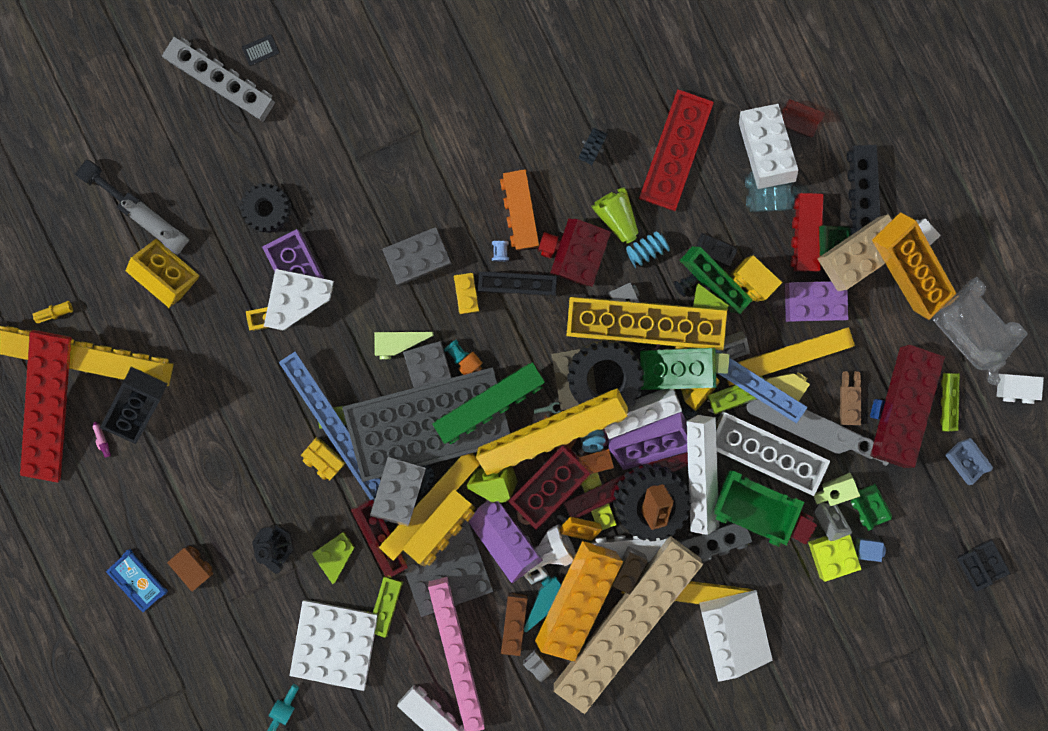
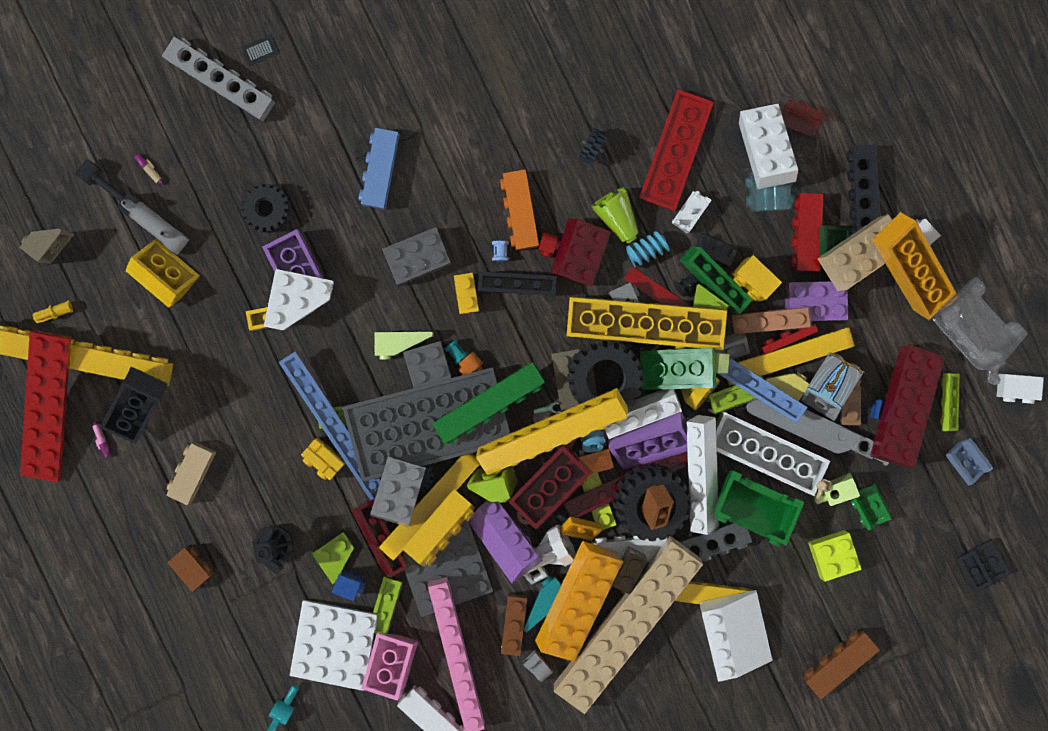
(45, 244): none -> dark tan slope
(138, 579): door -> none
(149, 168): none -> piece
(190, 473): none -> tan brick
(349, 585): none -> blue brick
(380, 168): none -> medium blue brick
(389, 665): none -> bright pink slope
(652, 288): none -> red sticker
(691, 211): none -> white hinge
(771, 320): none -> nougat plate
(787, 338): none -> red plate
(803, 528): dark red brick -> none
(822, 486): none -> tan hand
(832, 385): none -> light grey slope
(832, 521): light grey slope -> none
(840, 663): none -> dark orange brick
(870, 549): medium blue brick -> none

